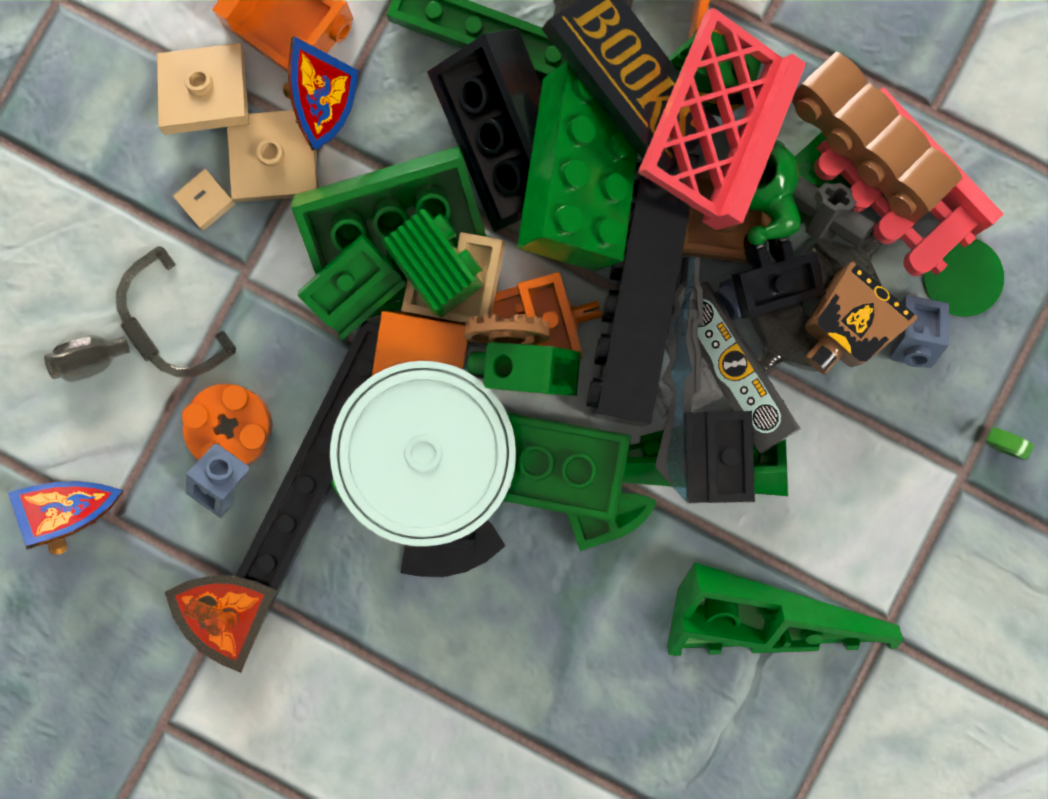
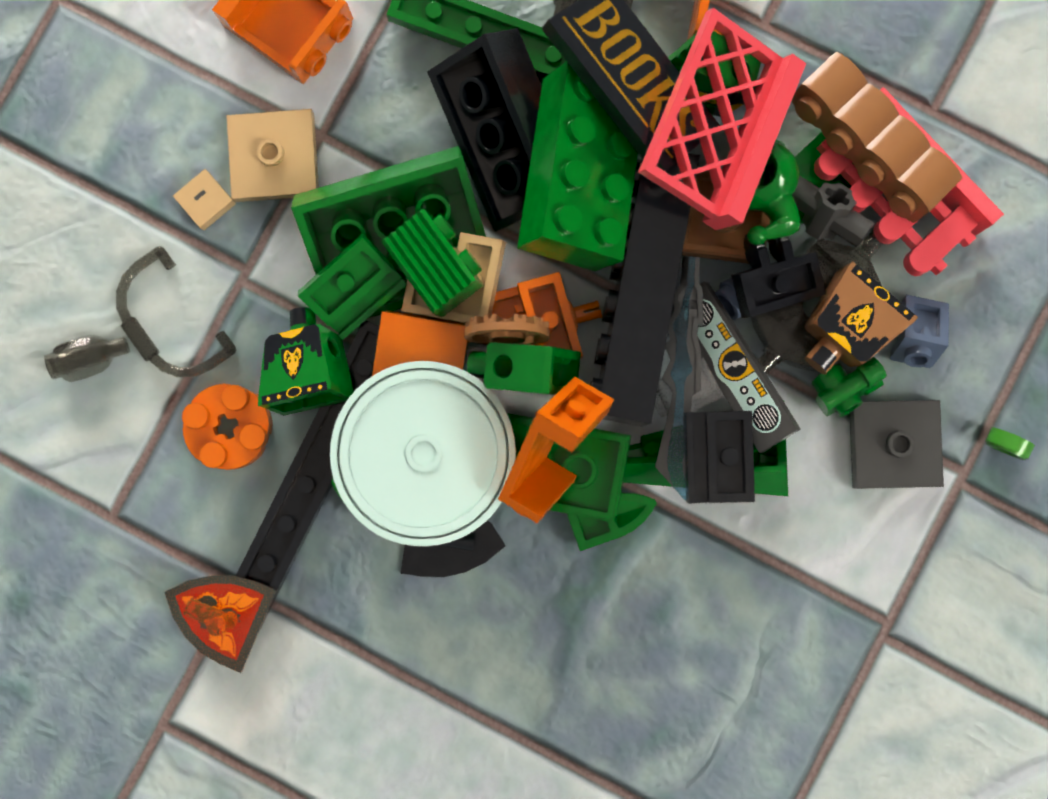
(59, 510): shield -> none
(202, 89): tan plate -> none
(215, 478): sand blue bracket -> none
(303, 367): none -> green torso
(319, 92): shield -> none
(567, 420): none -> orange panel
(732, 611): green wedge -> none
(842, 391): none -> green plate
(896, 444): none -> dark grey plate
(969, 281): green sticker -> none

